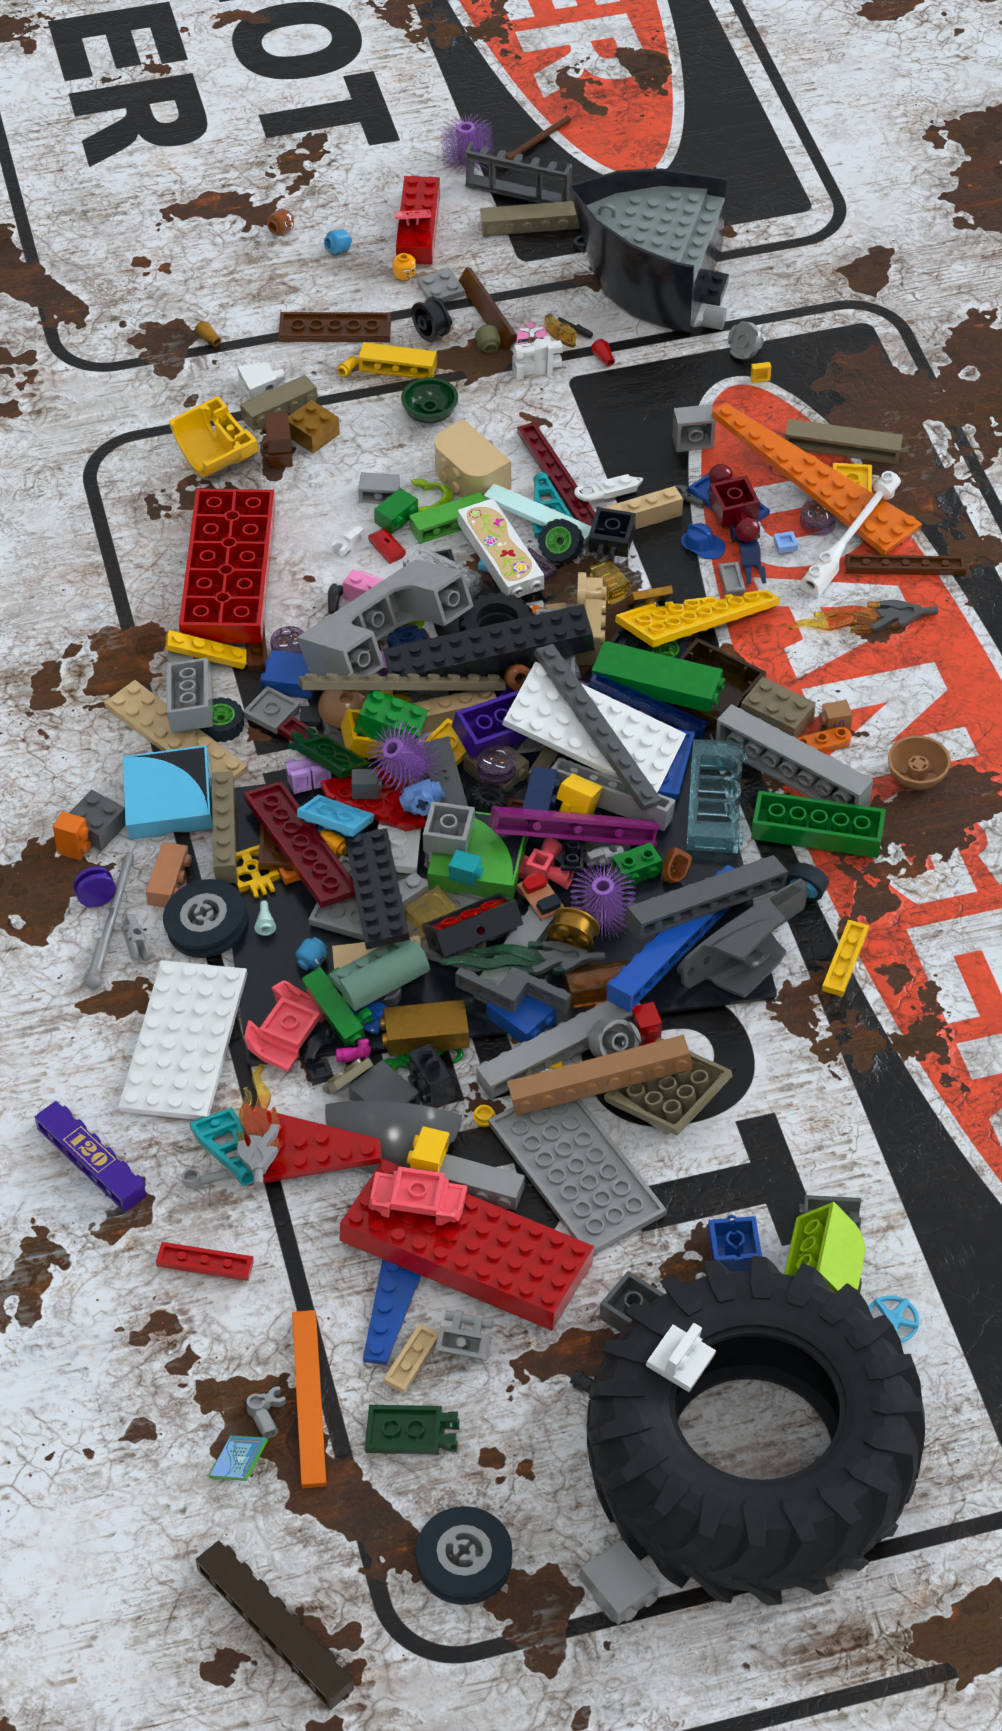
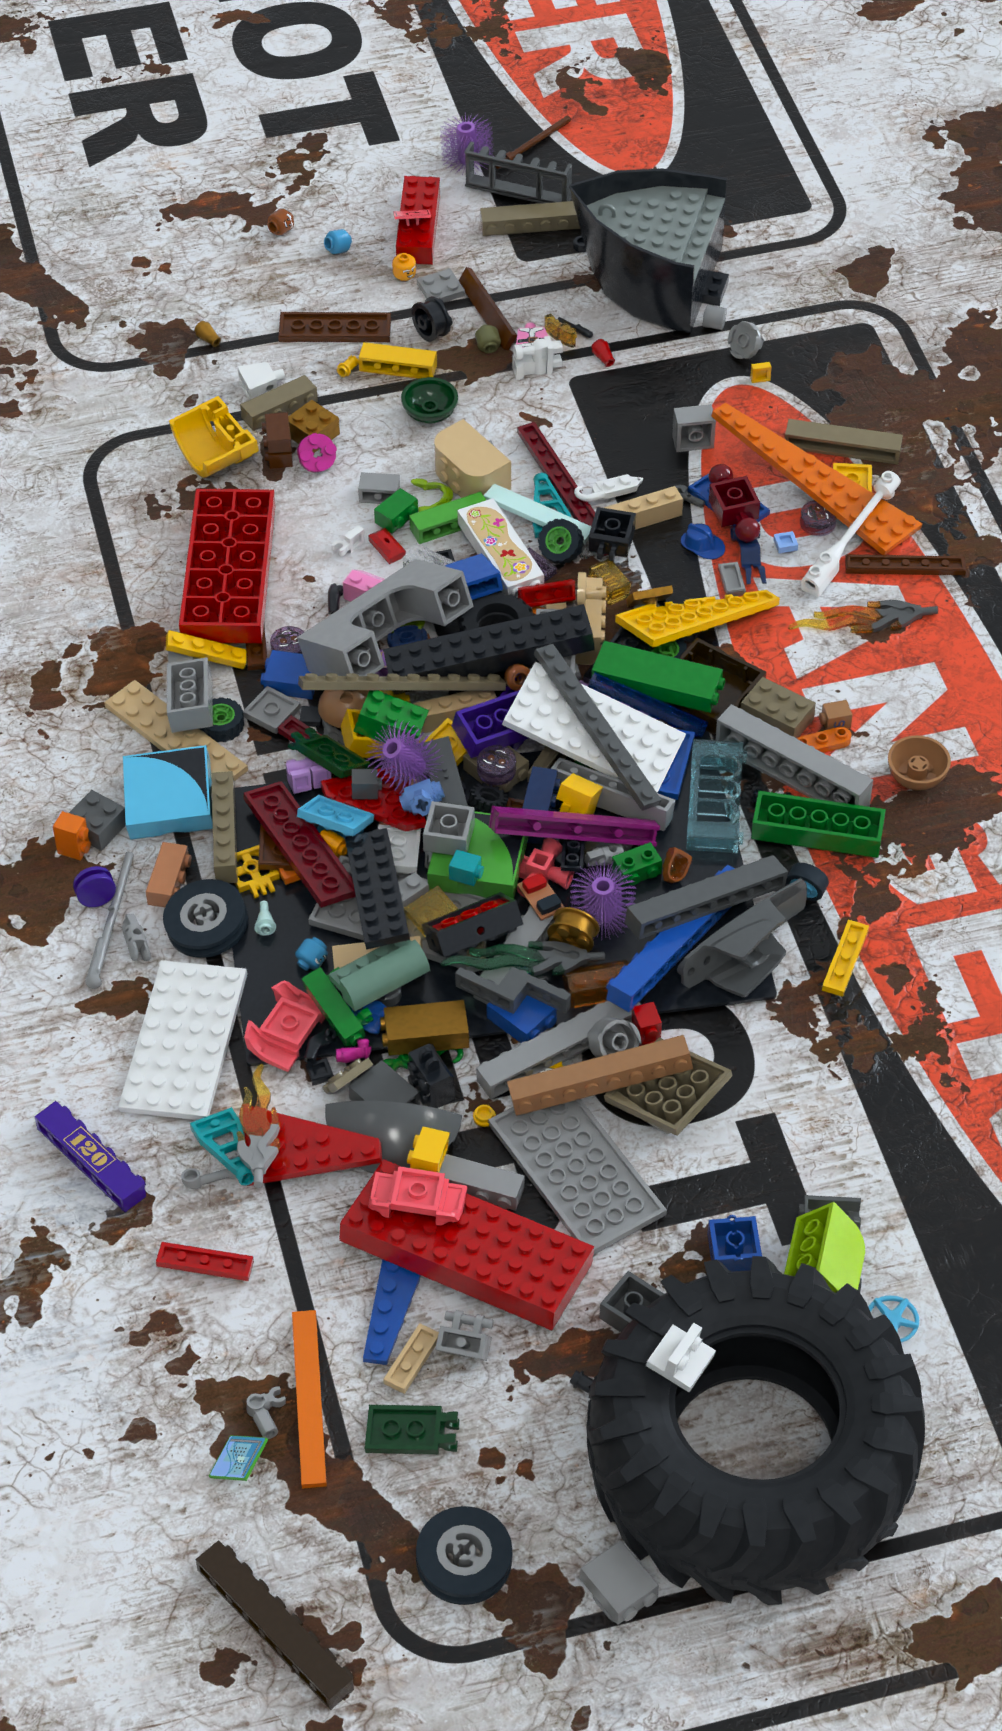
(307, 458): none -> dark pink plate
(480, 575): none -> blue brick
(548, 593): none -> red tile

